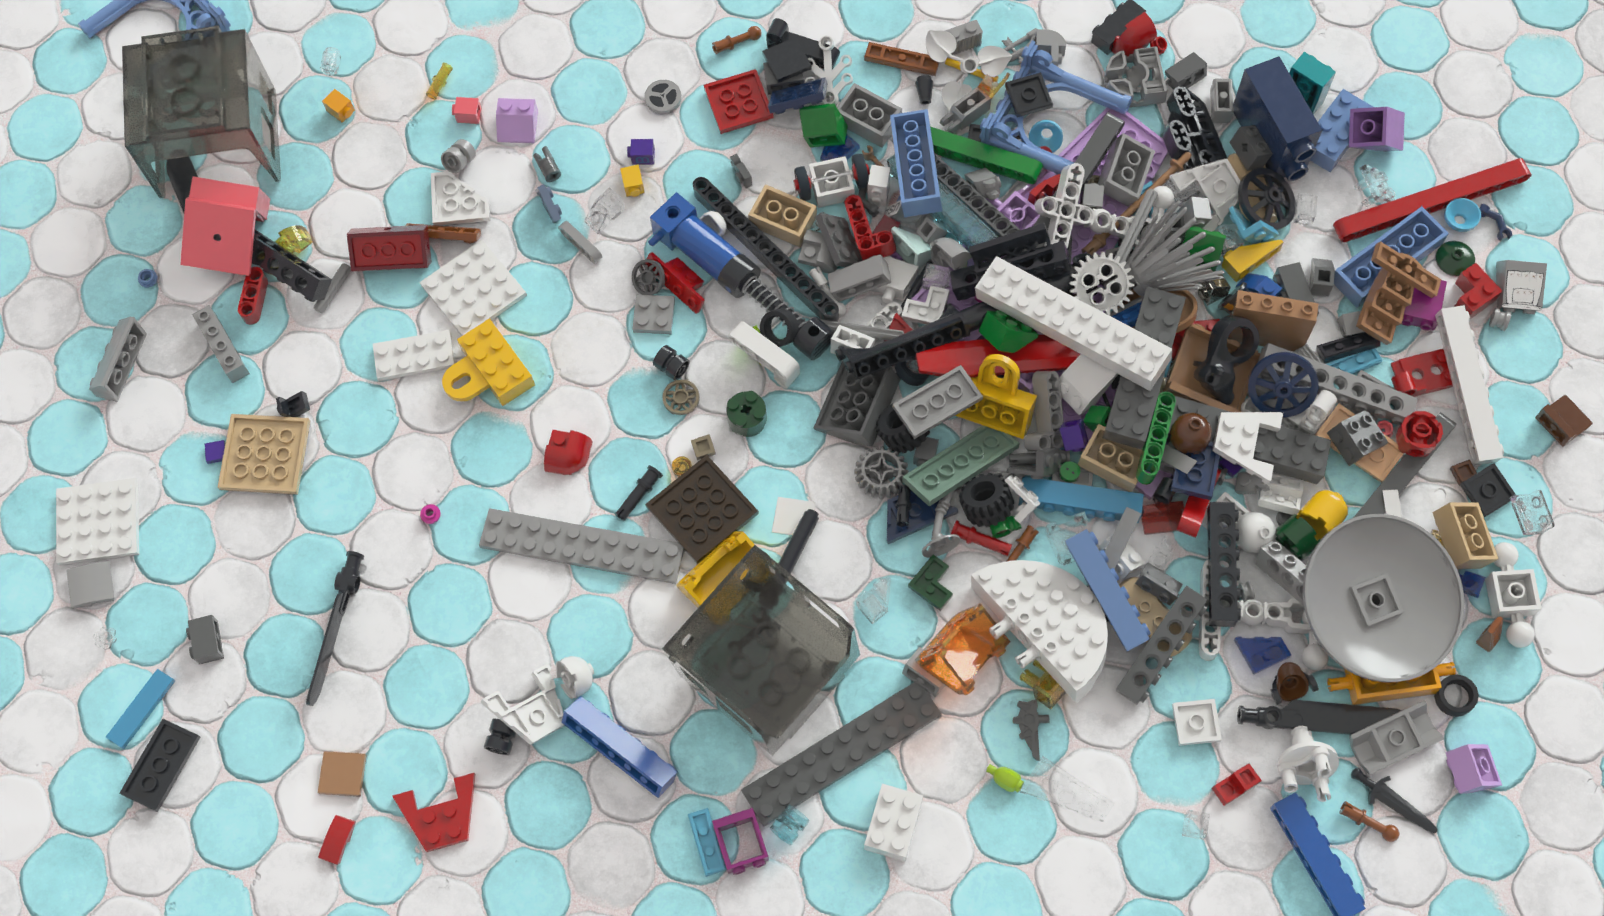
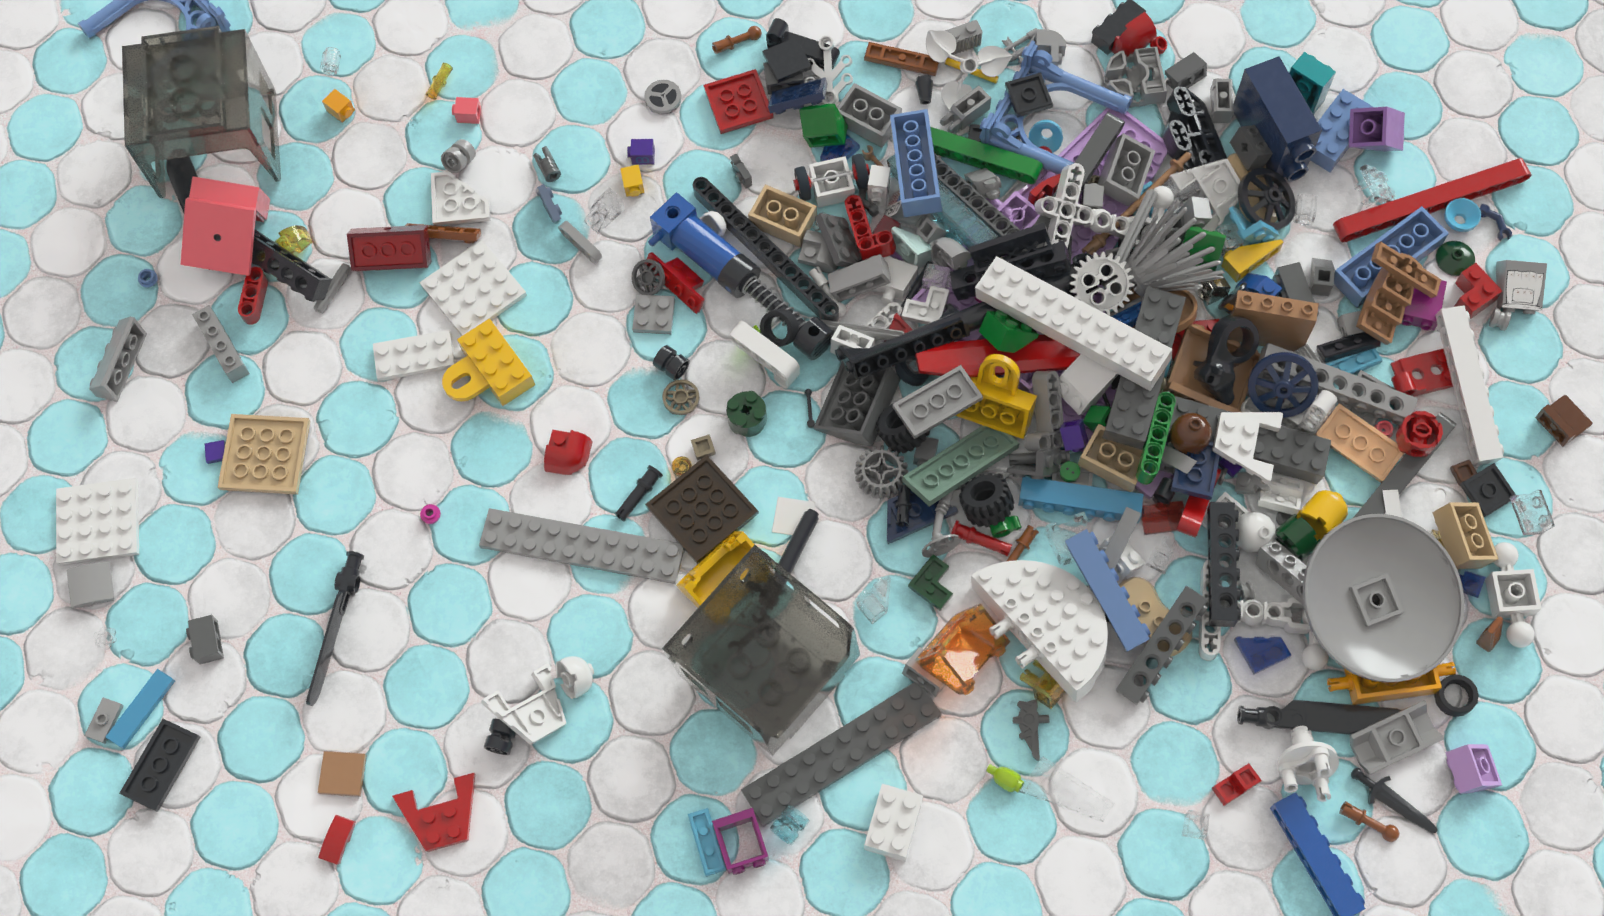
(103, 720): none -> light grey plate
(294, 405): black bracket -> none
(516, 120): lavender slope -> none
(619, 746): brick -> none
(810, 423): none -> black hinge
(990, 86): clear orange panel -> none
(1029, 497): white bracket -> none
(1159, 584): dark grey bracket -> none
(1196, 722): white plate -> none
(1291, 683): reddish brown cap -> none
(1357, 437): dark grey bracket -> none

